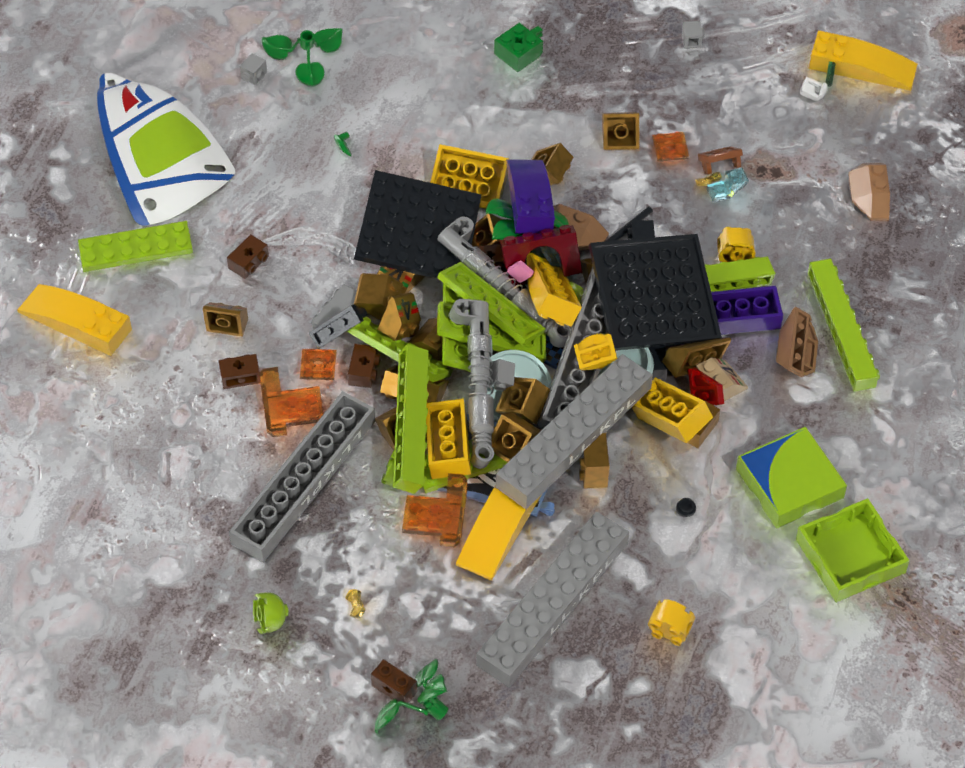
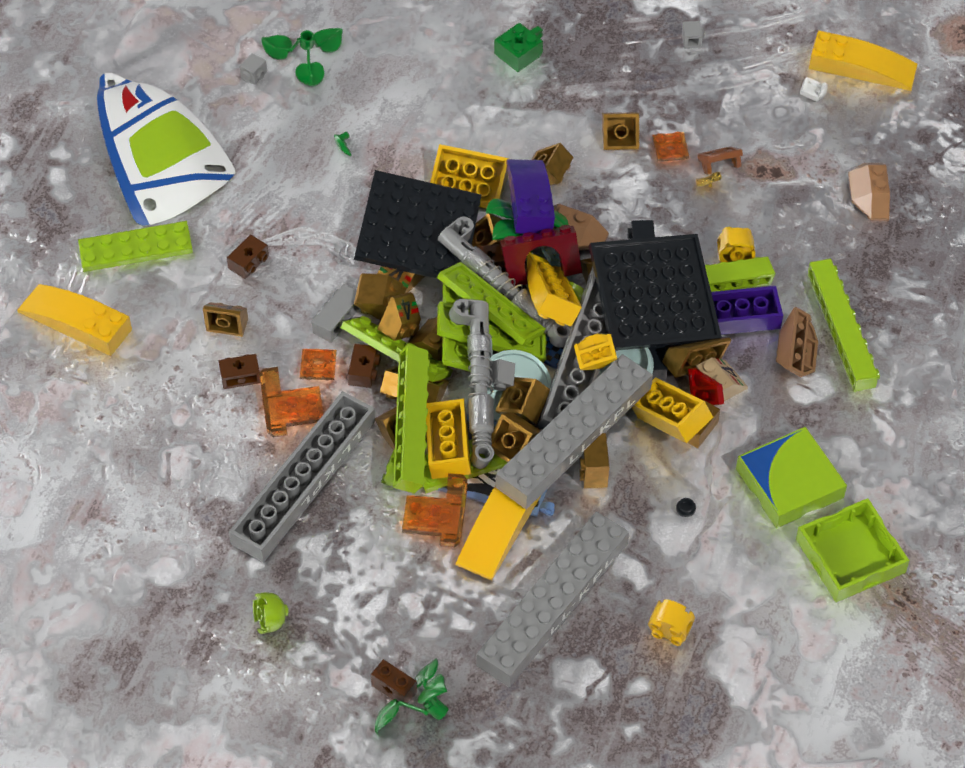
(337, 325): piece -> none
(354, 597): clear yellow piece -> none
(520, 271): bright pink tile -> none
(620, 233): black bar -> none
(733, 182): clear light blue slope -> none
(830, 73): clear green tile -> none

